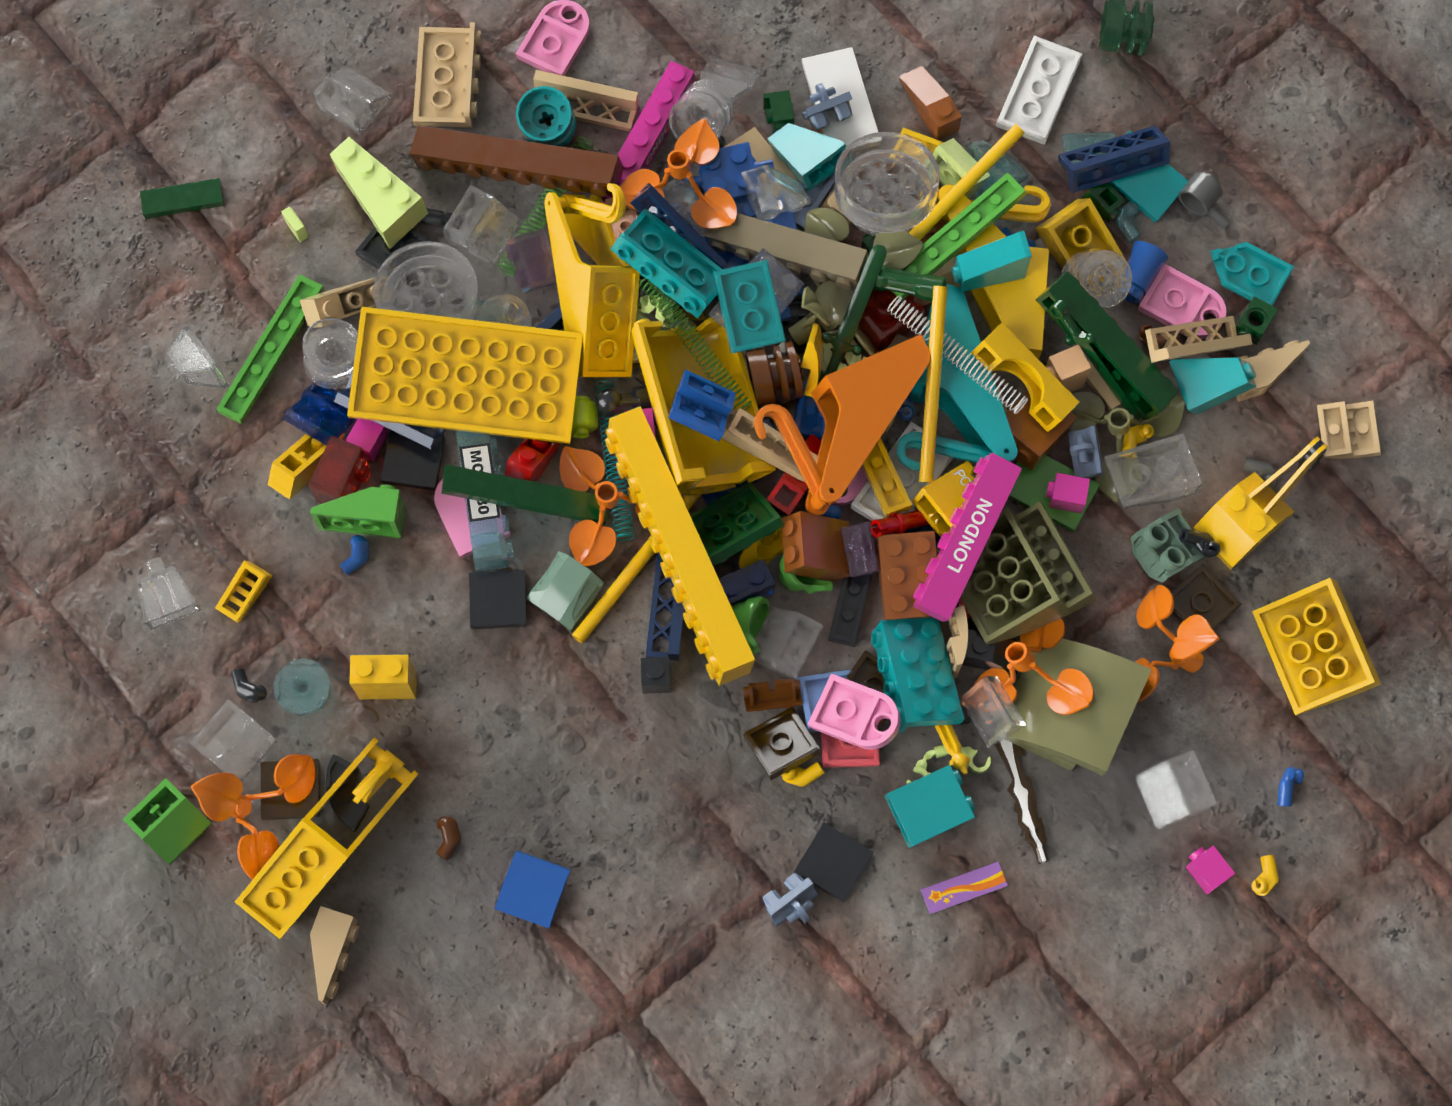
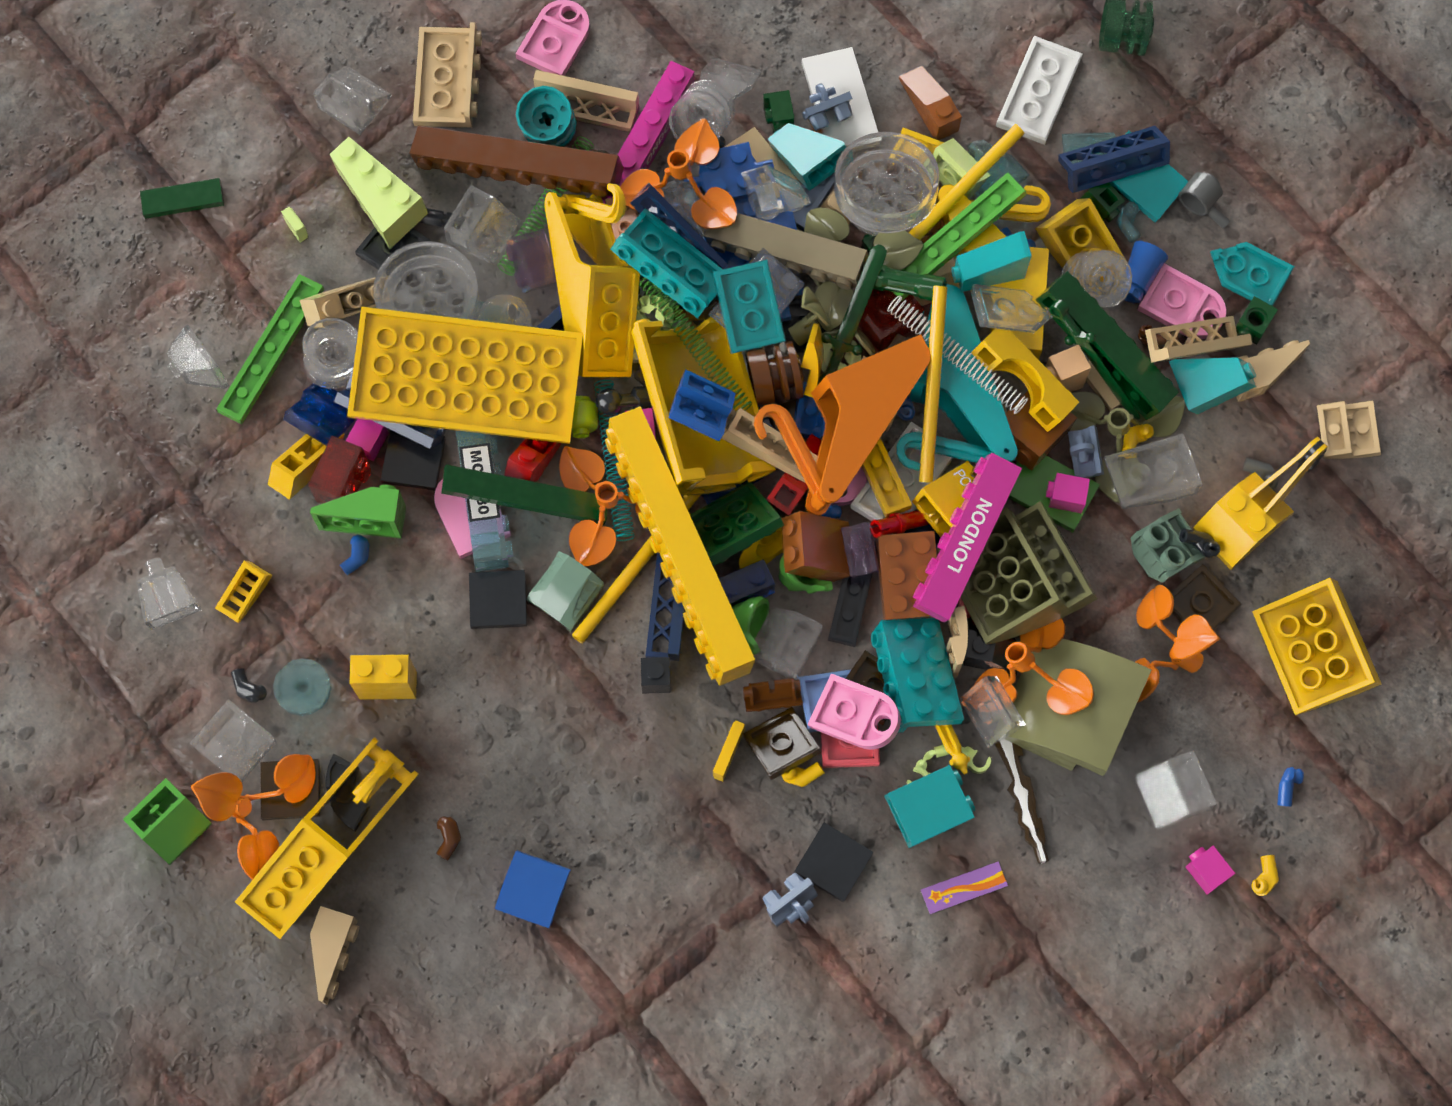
(728, 750): none -> yellow tile
(1008, 309): none -> clear tile

